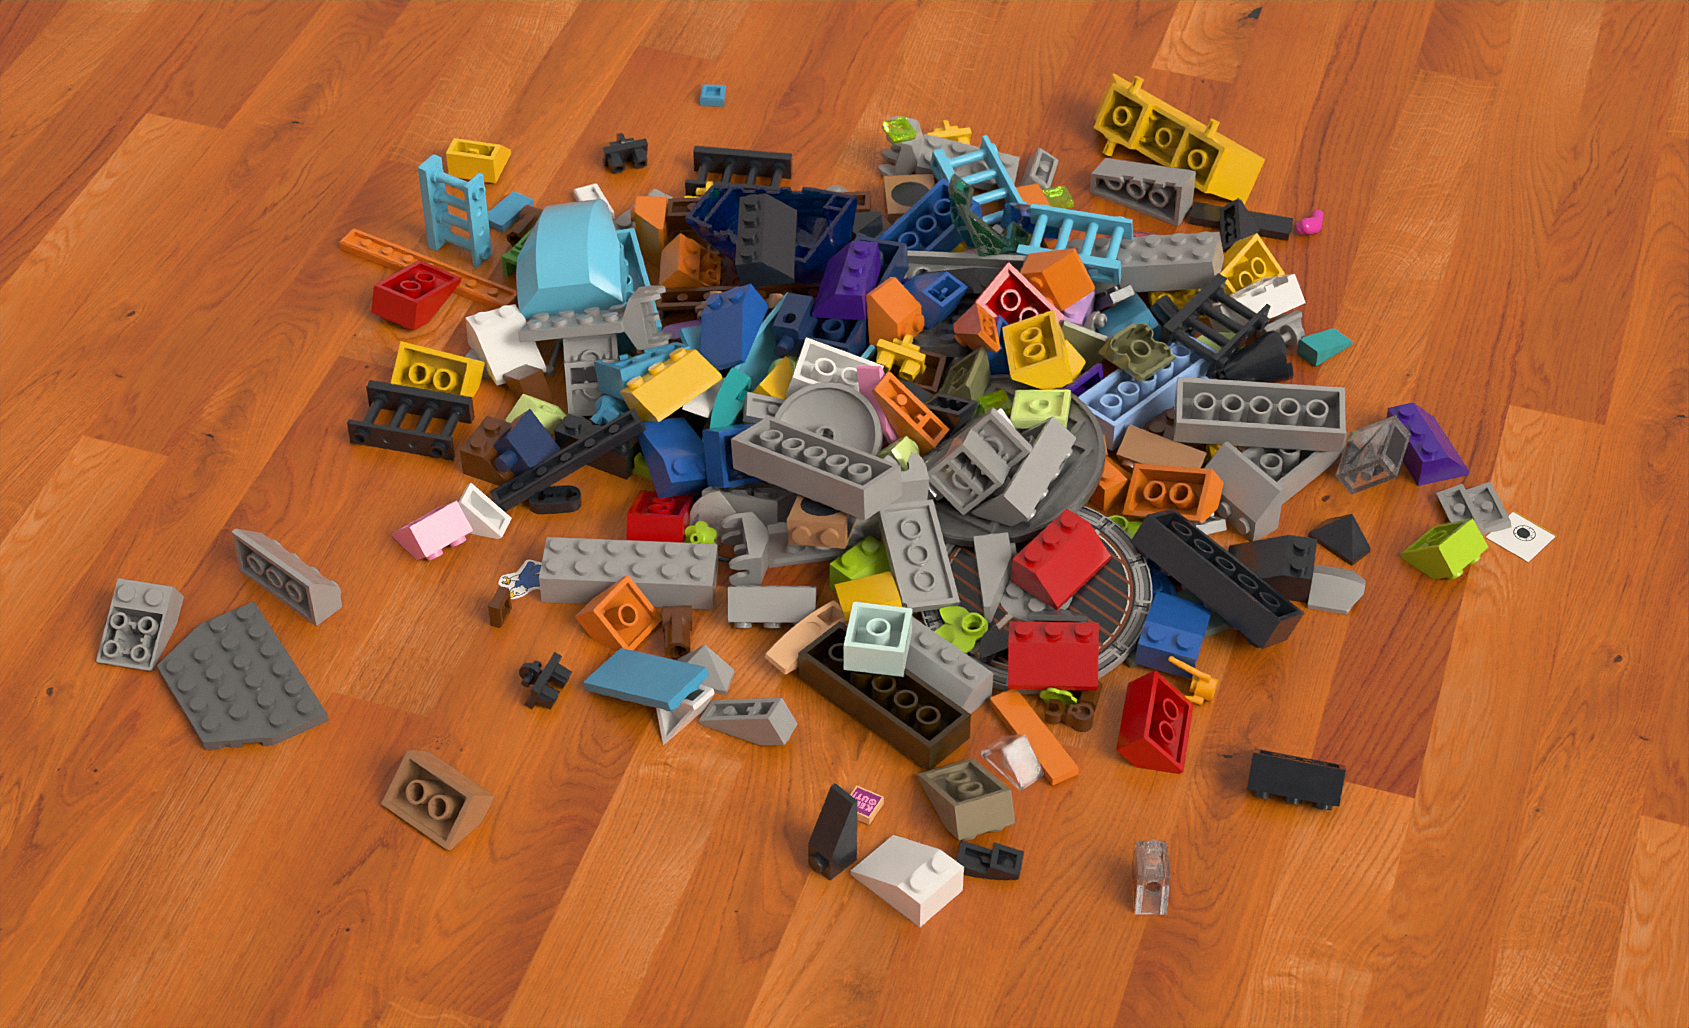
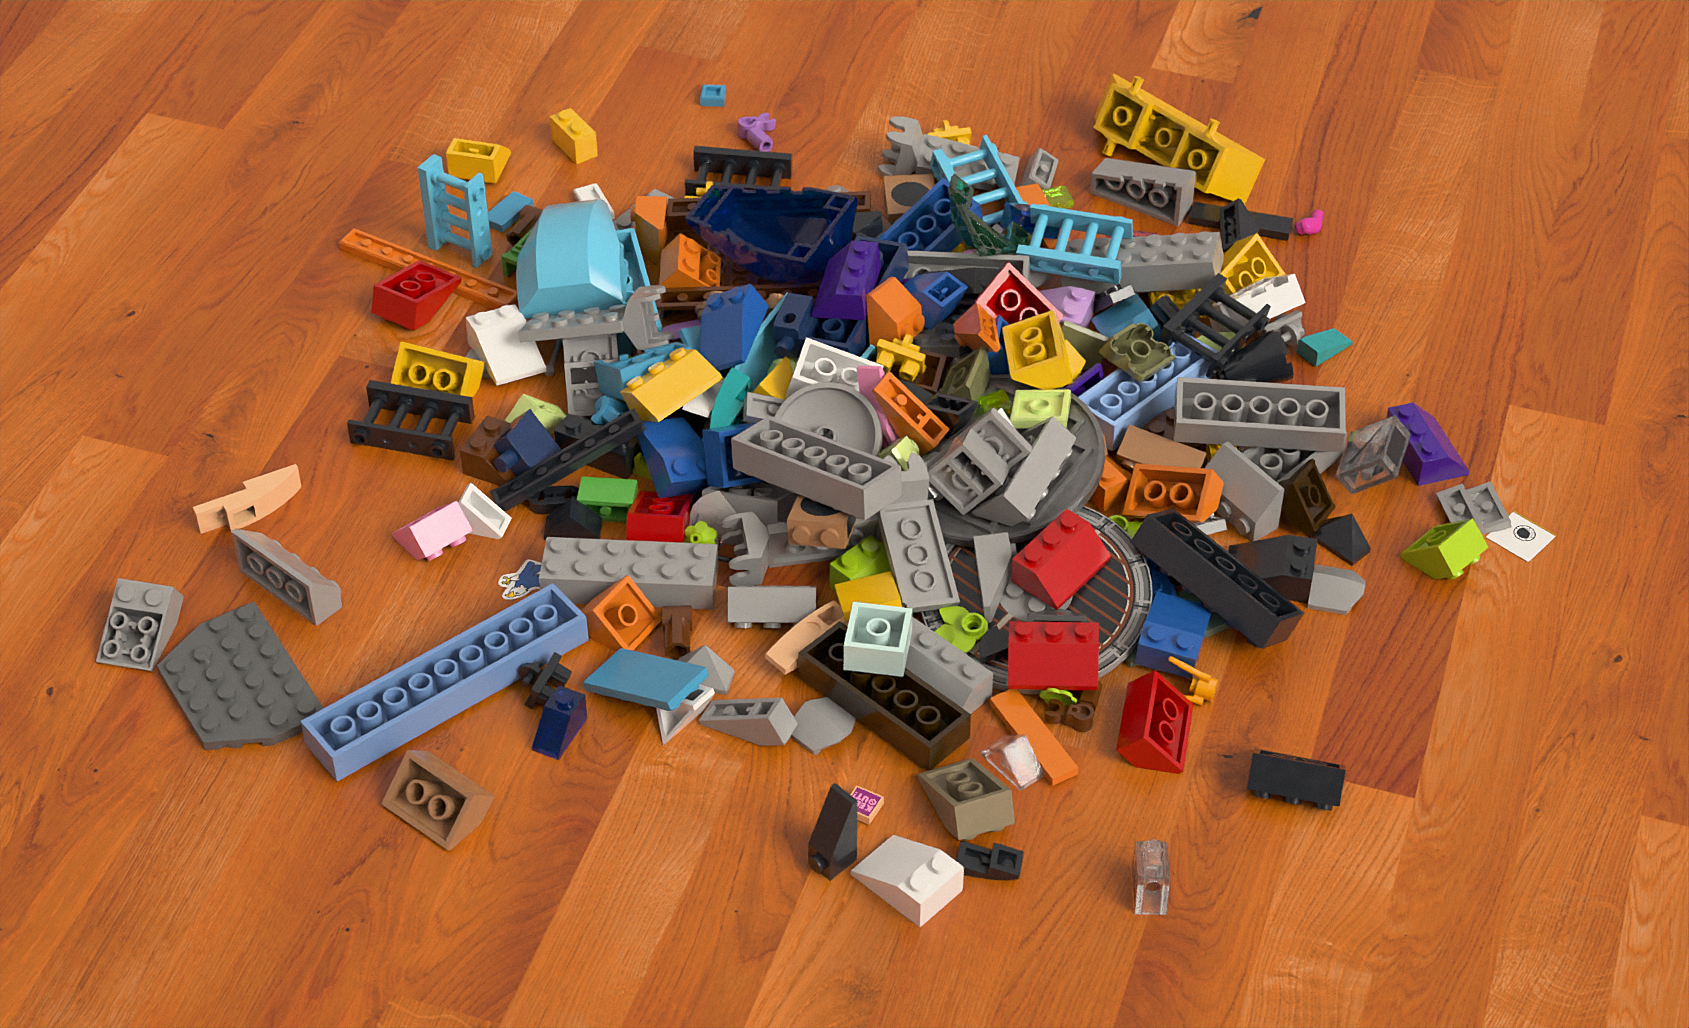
(257, 500): none -> light nougat slope
(443, 682): none -> medium blue brick
(500, 607): reddish brown tile -> none
(528, 381): reddish brown slope -> none
(560, 722): none -> clear blue slope
(573, 136): none -> yellow brick
(573, 521): none -> black slope
(608, 497): none -> bright green brick
(624, 151): black hips -> none
(752, 130): none -> medium lavender bar
(766, 241): black slope -> none
(821, 724): none -> light grey slope
(899, 130): clear neon green tile -> none
(1058, 276): orange slope -> none
(1095, 320): light grey arm -> none
(1306, 499): none -> dark brown slope

